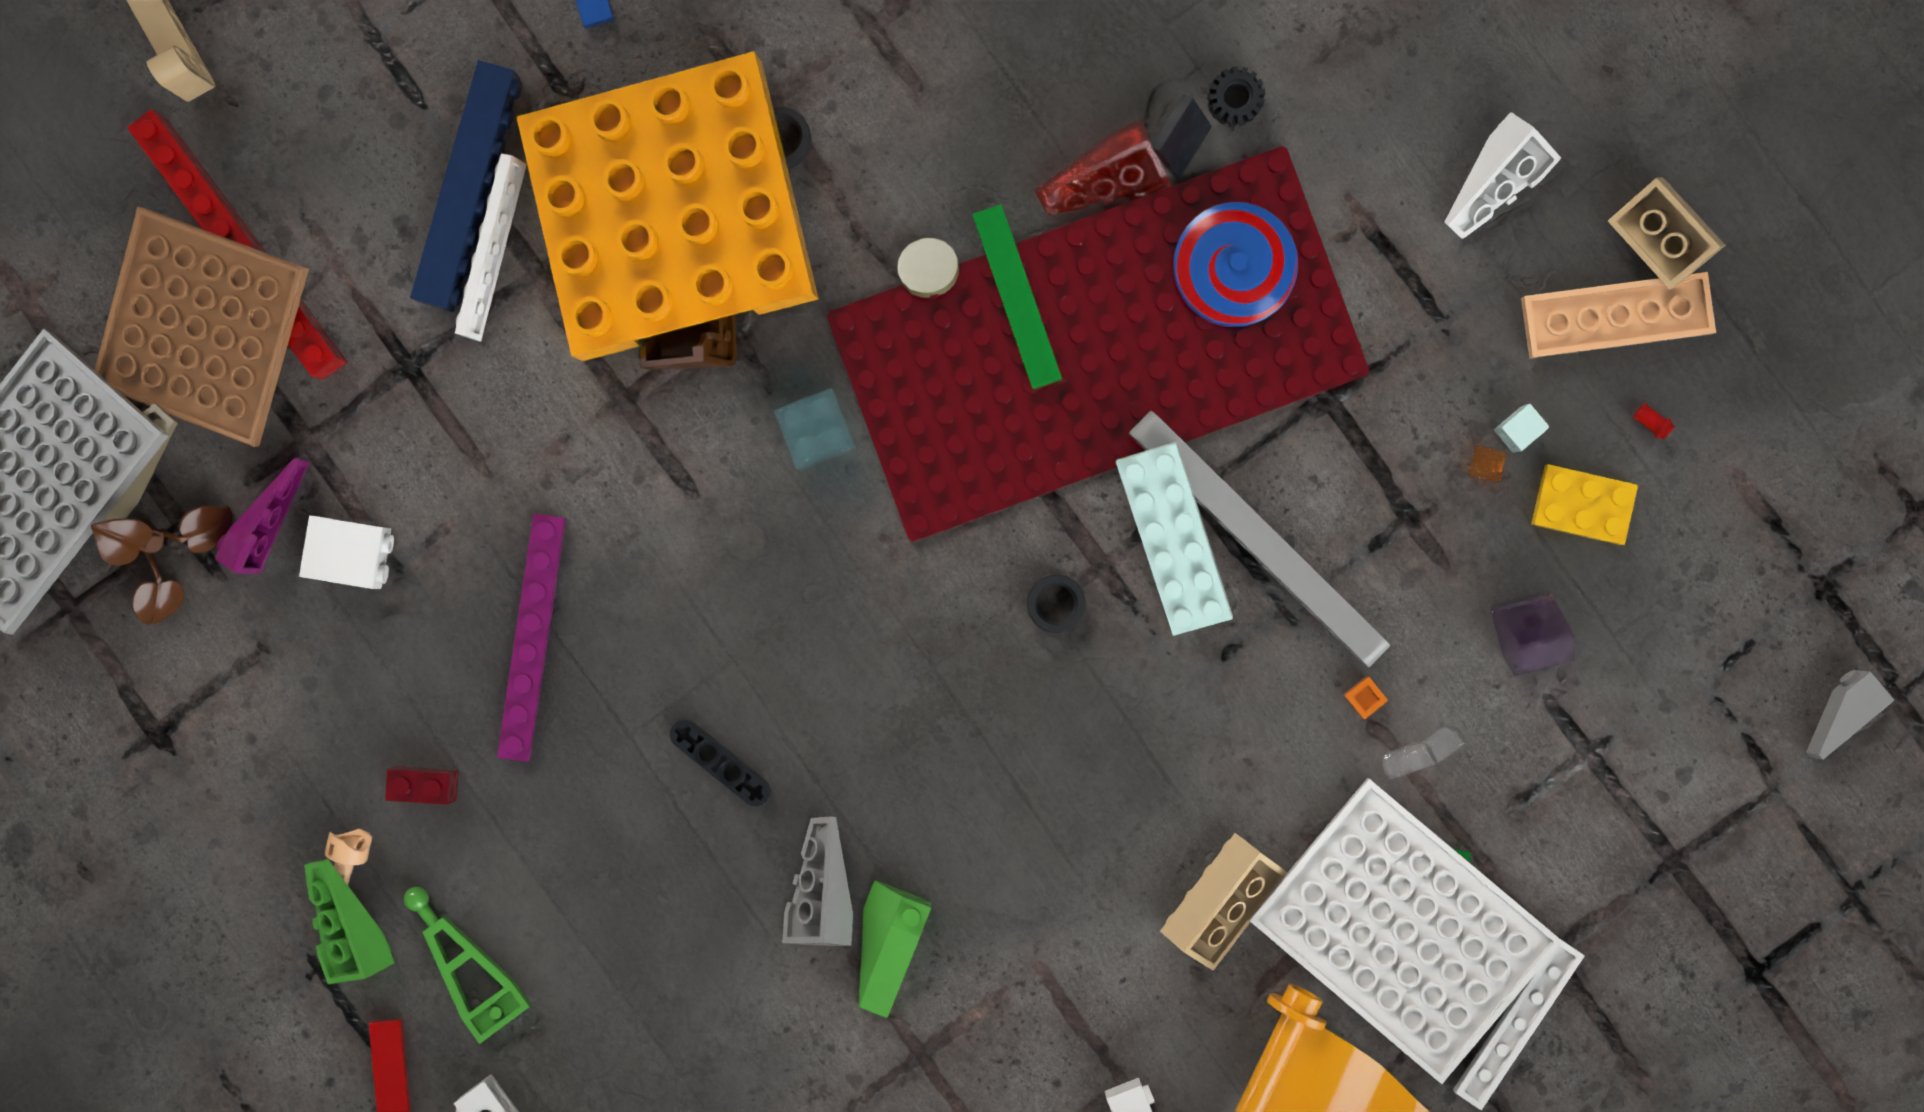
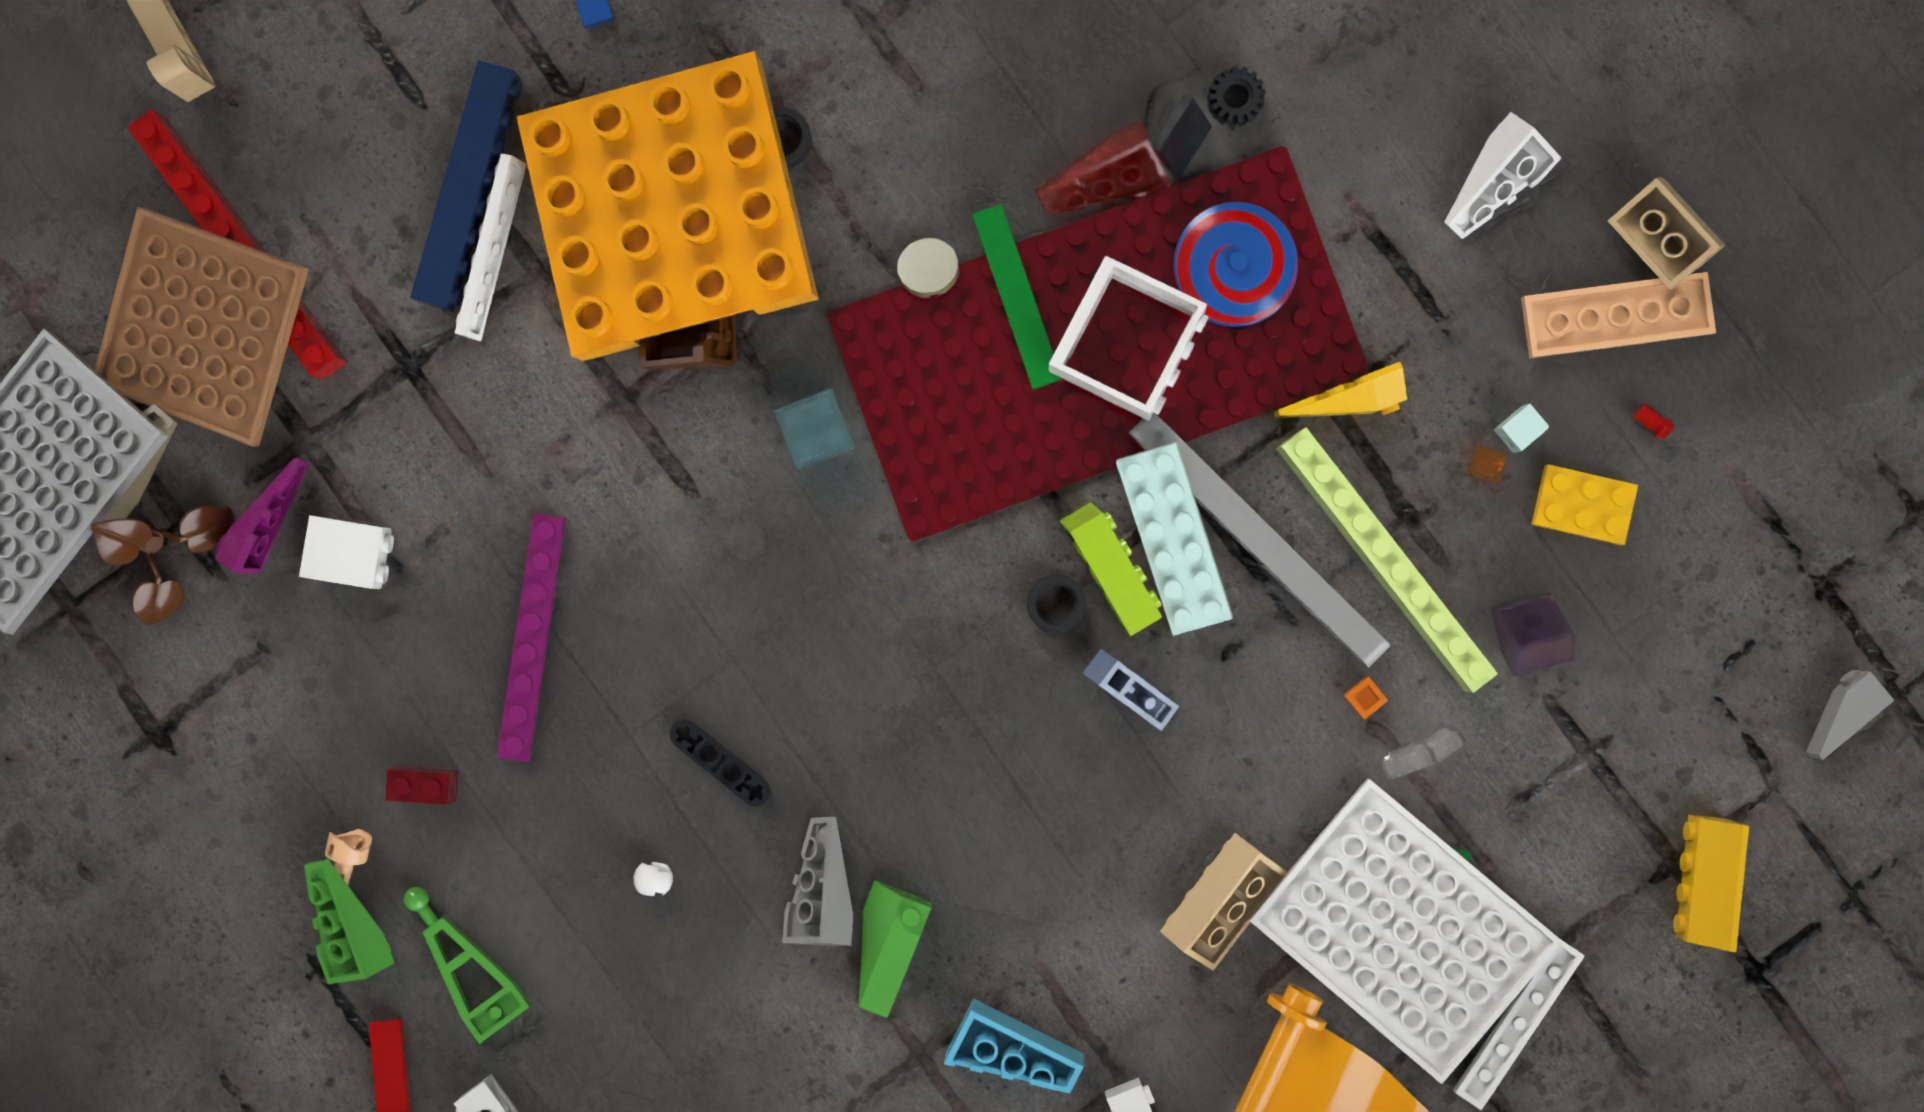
(653, 878): none -> white piece
(1012, 1049): none -> medium azure wedge
(1112, 568): none -> lime wedge
(1113, 269): none -> white window
(1131, 689): none -> sand blue slope
(1365, 395): none -> yellow wedge
(1386, 561): none -> yellowish green brick
(1711, 882): none -> yellow slope

